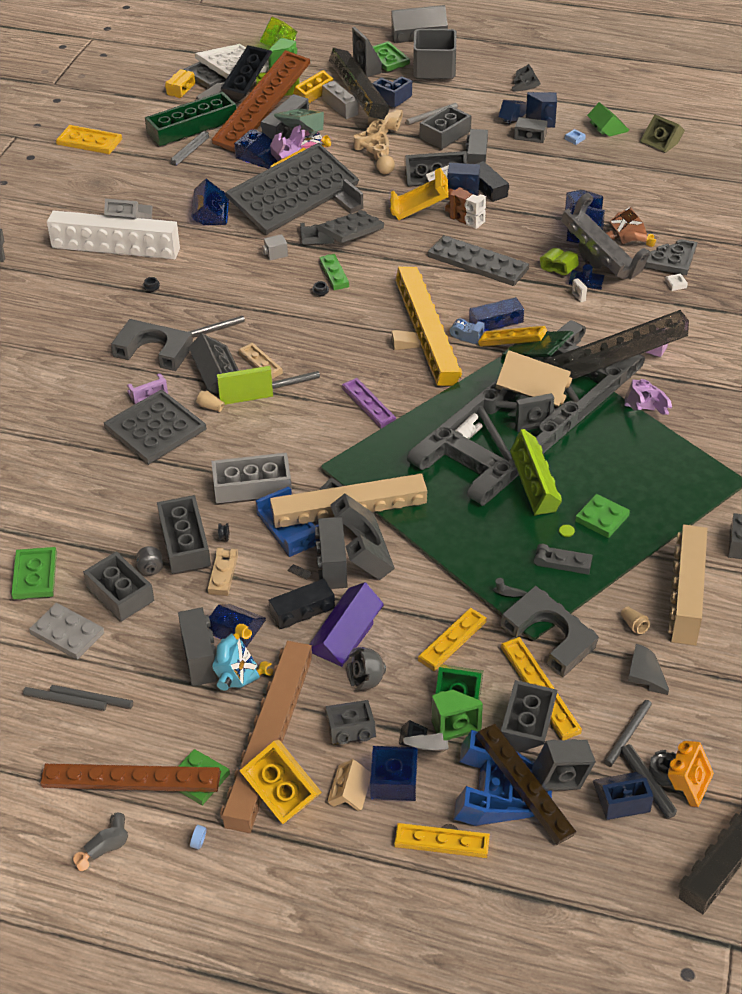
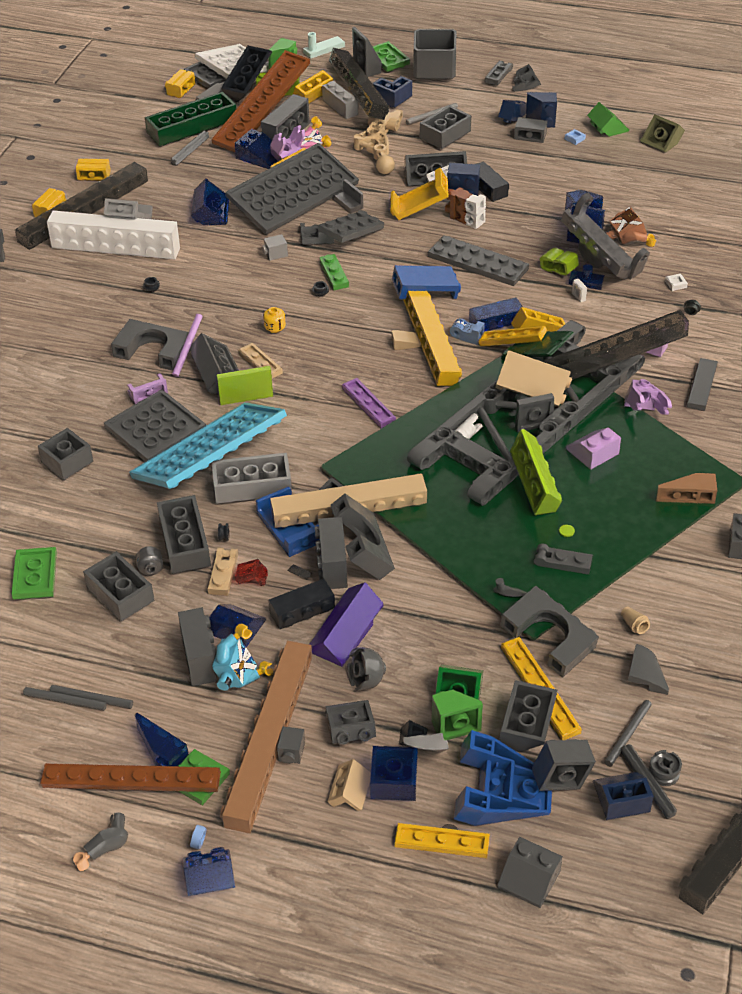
(47, 201): none -> yellow brick
(65, 453): none -> dark grey brick
(66, 631): light grey plate -> none
(86, 202): none -> clear smoke brick
(89, 139): yellow tile -> none
(92, 169): none -> yellow brick
(162, 746): none -> clear blue slope
(187, 345): none -> lavender bar
(207, 445): none -> medium azure plate
(208, 400): tan cone -> none
(208, 871): none -> clear blue slope
(217, 326): flat silver bar -> none
(251, 571): none -> clear red bracket
(274, 319): none -> yellow head
(275, 30): clear neon green brick -> none
(280, 781): yellow slope -> none
(291, 745): none -> dark grey brick
(296, 379): dark grey bar -> none
(308, 119): sand green slope -> none
(316, 49): none -> light aqua piece
(406, 21): slope -> none
(425, 279): none -> panel
(452, 639): yellow tile -> none
(476, 146): brick -> none
(498, 72): none -> dark grey plate
(526, 784): dark brown plate -> none
(530, 872): none -> dark grey slope
(532, 318): none -> yellow slope
(596, 447): none -> lavender slope
(602, 515): bright green plate -> none
(672, 258): dark grey plate -> none
(688, 585): tan brick -> none
(689, 489): none -> medium nougat slope
(691, 771): light orange plate -> none
(692, 307): none -> pearl dark grey plate
(702, 384): none -> dark grey tile

